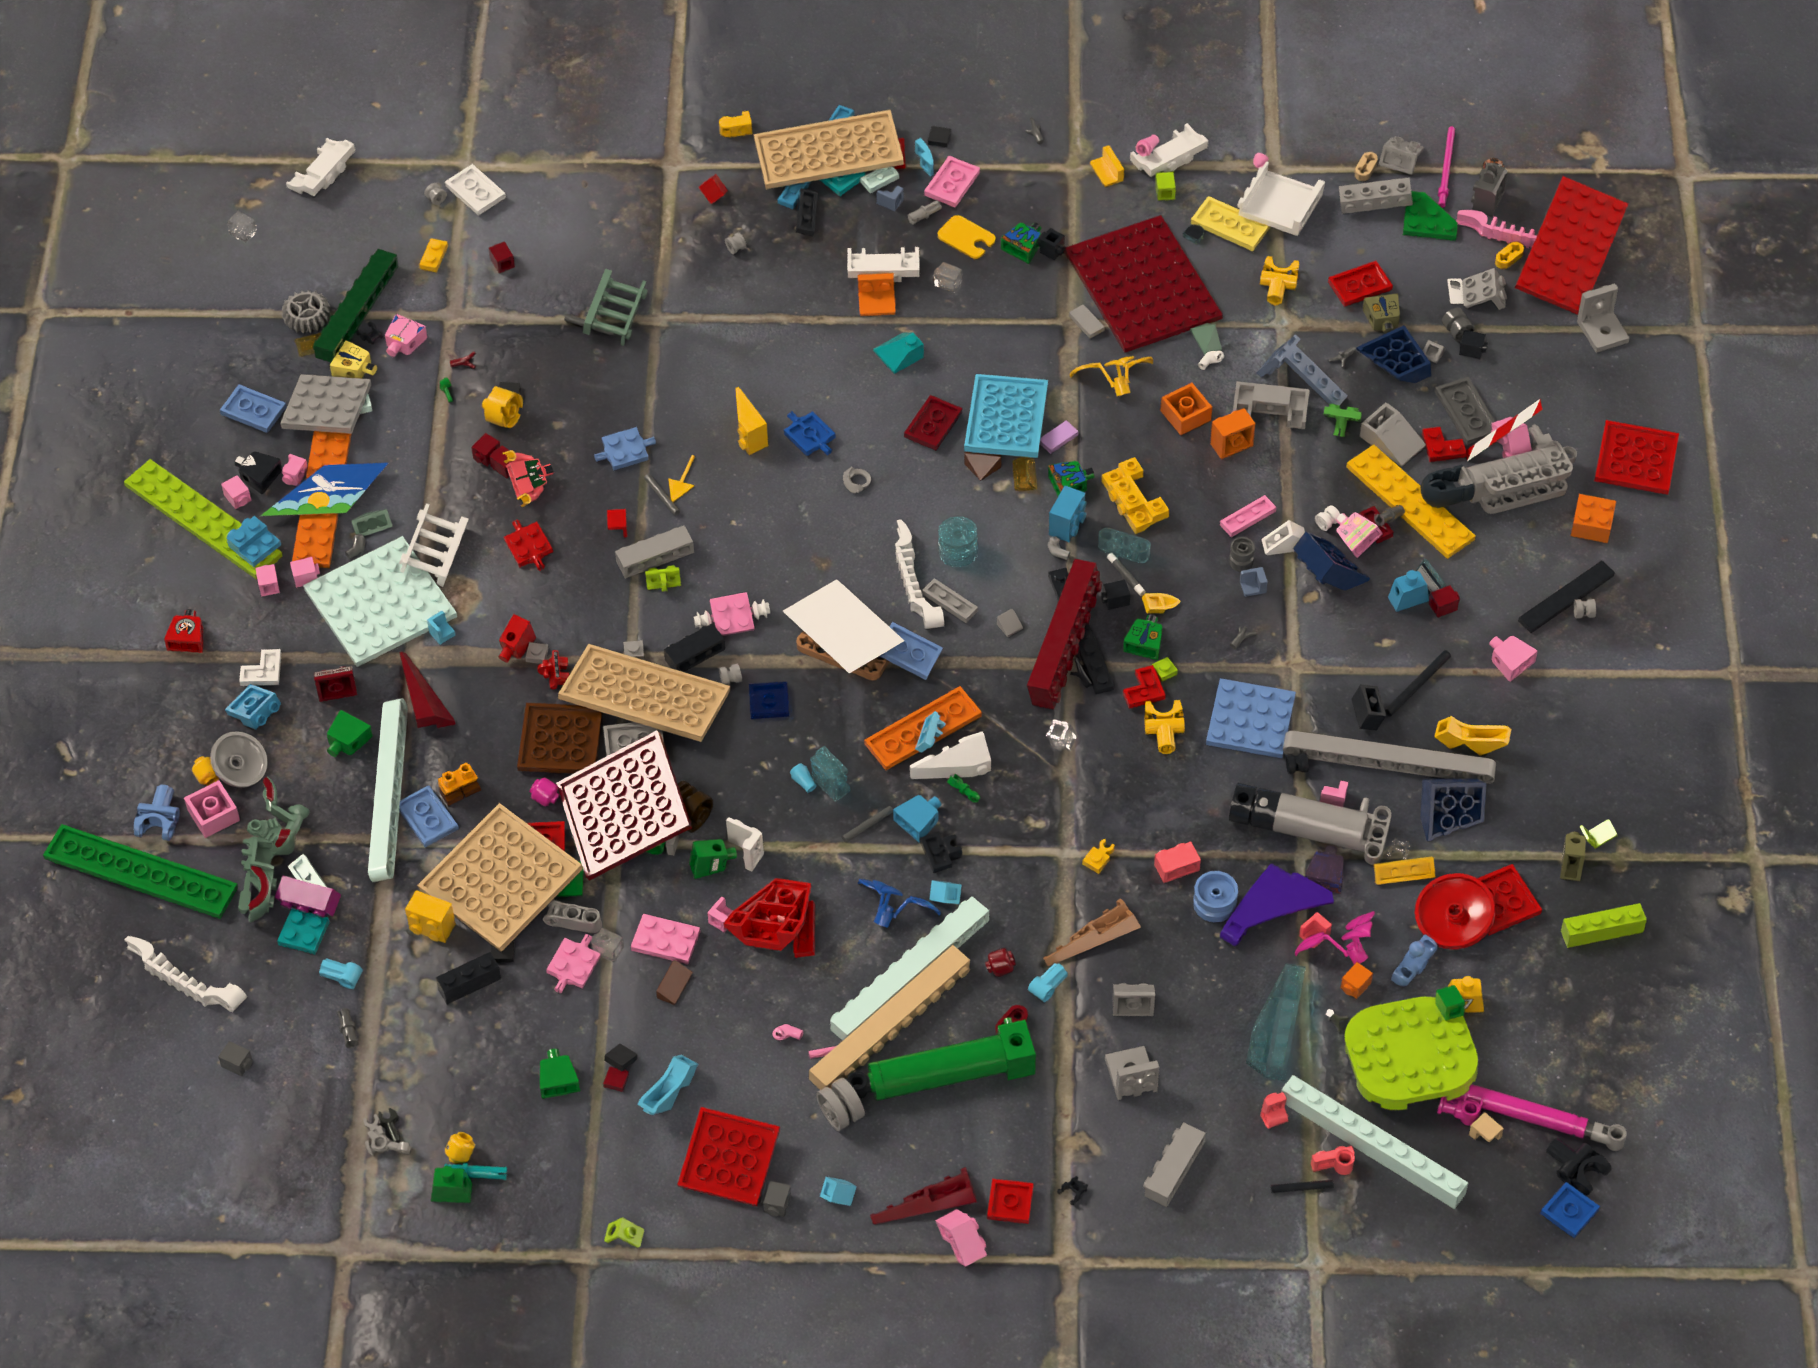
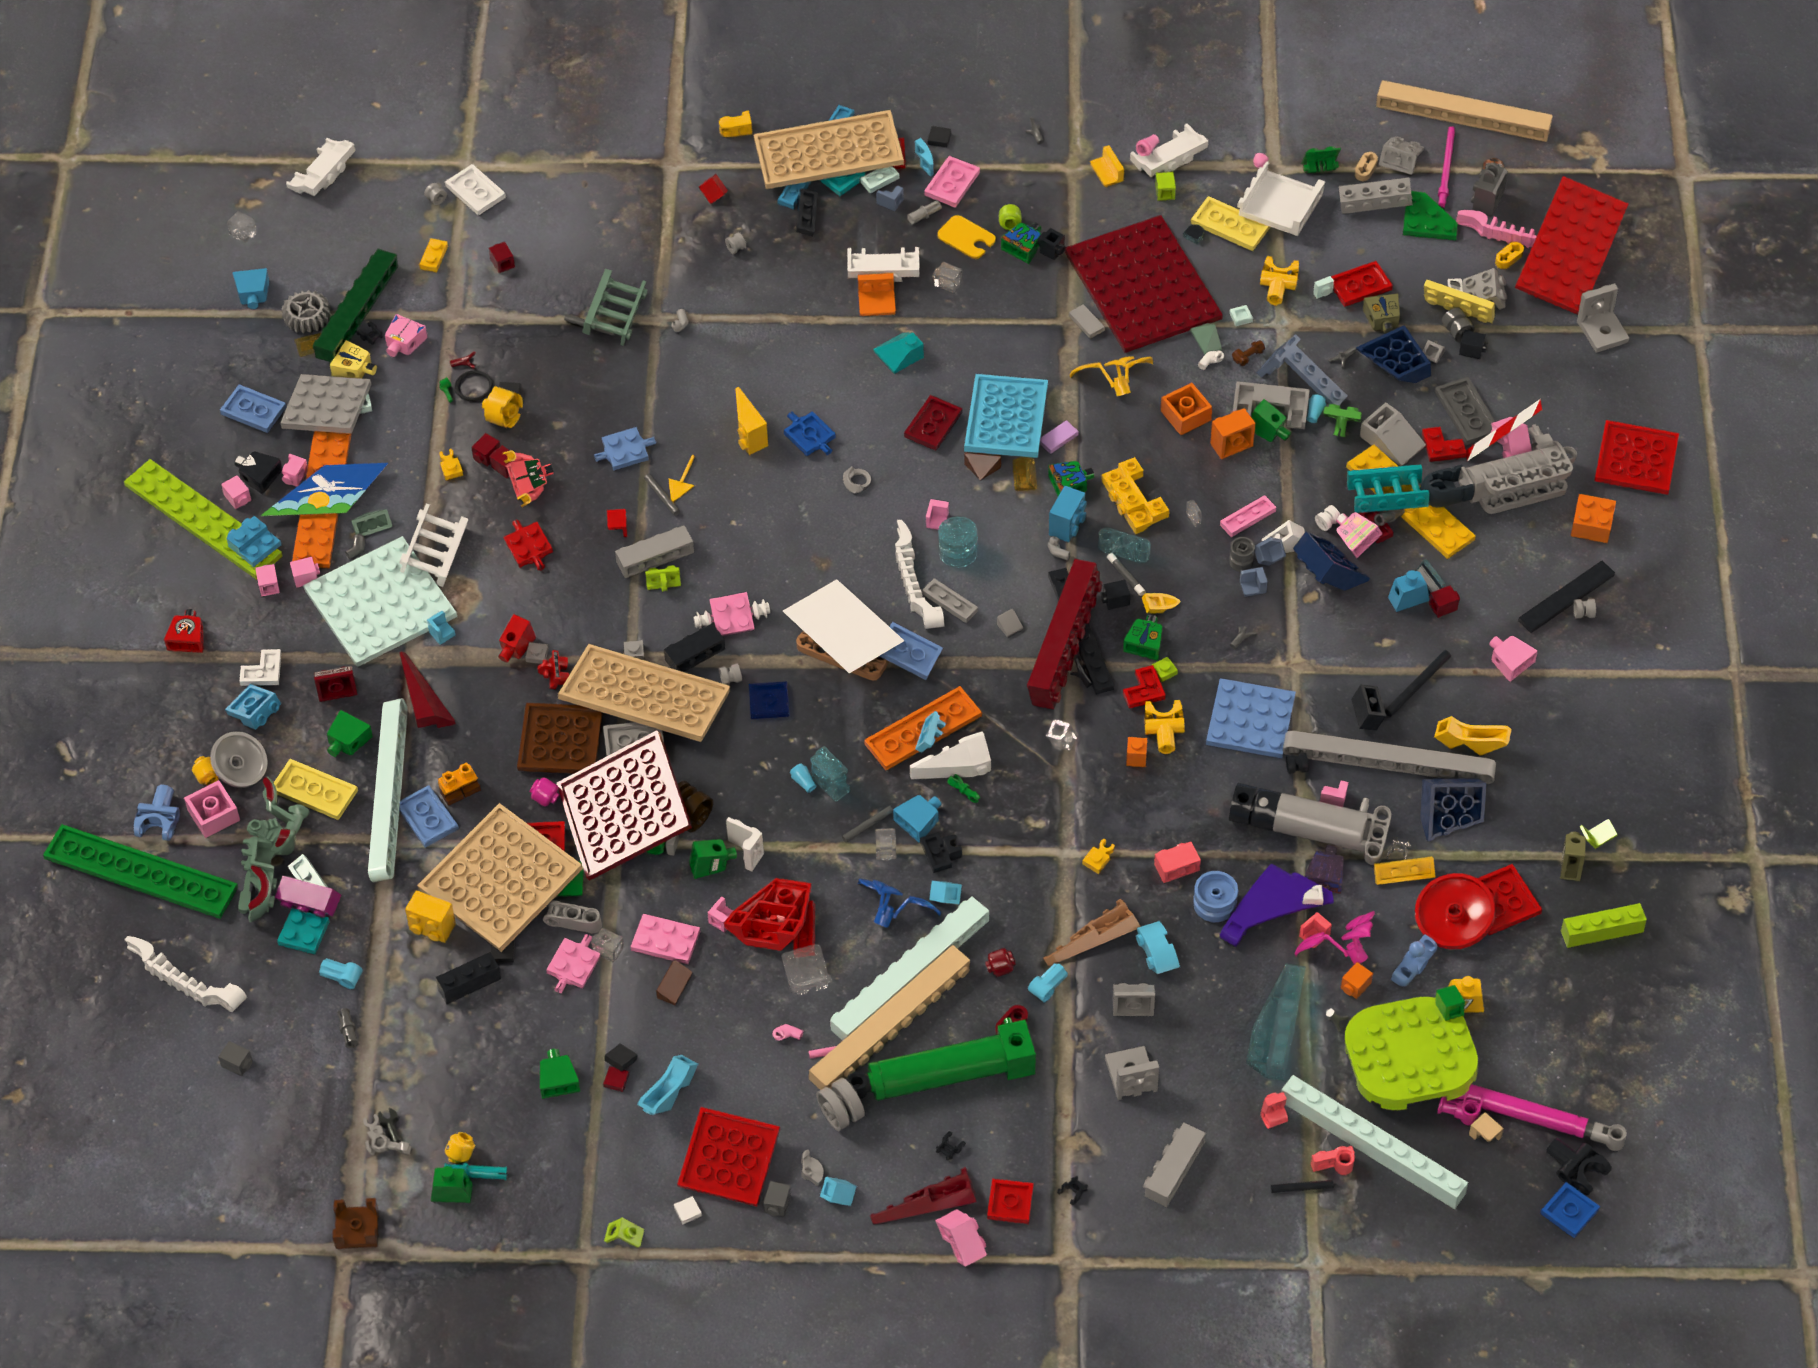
(252, 286): none -> dark azure torso
(314, 789): none -> light yellow plate
(356, 1225): none -> reddish brown panel
(450, 466): none -> yellow plate
(473, 398): none -> black tyre
(682, 322): none -> light grey arm
(687, 1210): none -> white tile
(806, 969): none -> clear bracket
(812, 1169): none -> light grey piece
(885, 844): none -> clear brick
(937, 513): none -> bright pink panel
(956, 1149): none -> black piece
(1009, 216): none -> lime head
(1136, 752): none -> orange brick
(1159, 953): none -> medium azure brick
(1193, 512): none -> clear tile
(1241, 315): none -> light aqua tile
(1242, 357): none -> reddish brown bar
(1269, 422): none -> green torso
(1269, 551): none -> sand blue panel
(1314, 156): none -> green hinge
(1314, 896): none -> white tile
(1315, 407): none -> medium azure cone
(1323, 287): none -> light aqua plate
(1387, 477): none -> teal fence
(1451, 298): none -> light yellow plate
(1464, 111): none -> tan brick

